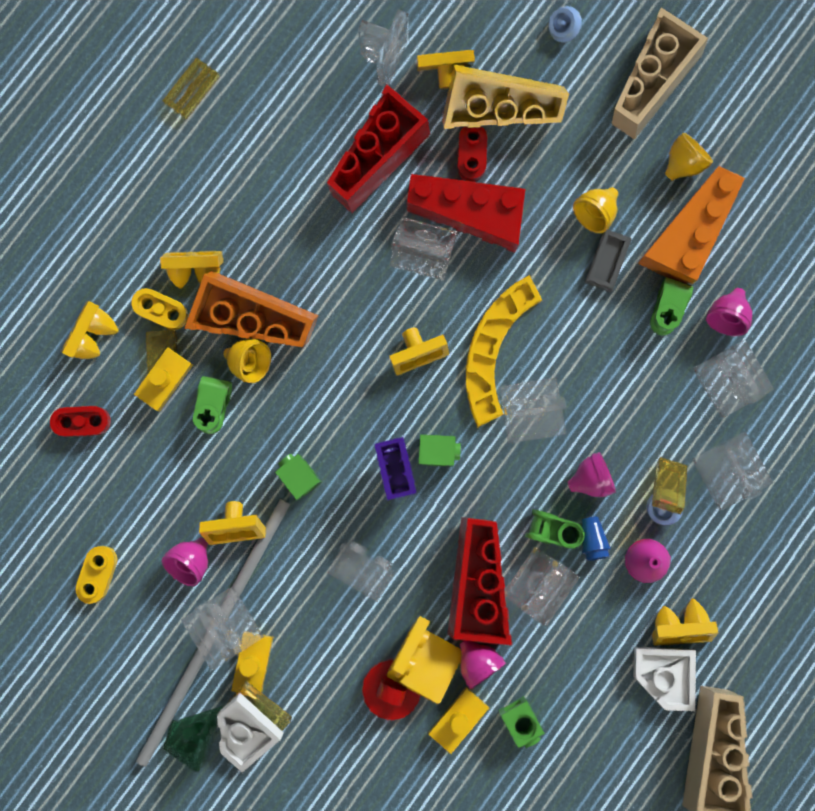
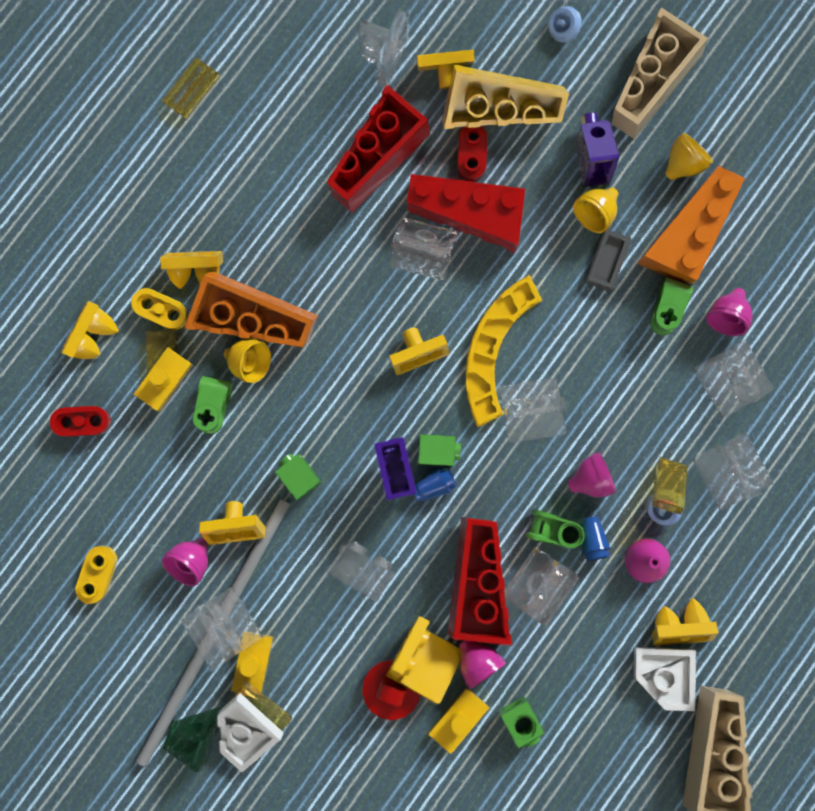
(435, 484): none -> blue cone
(596, 151): none -> dark purple torso

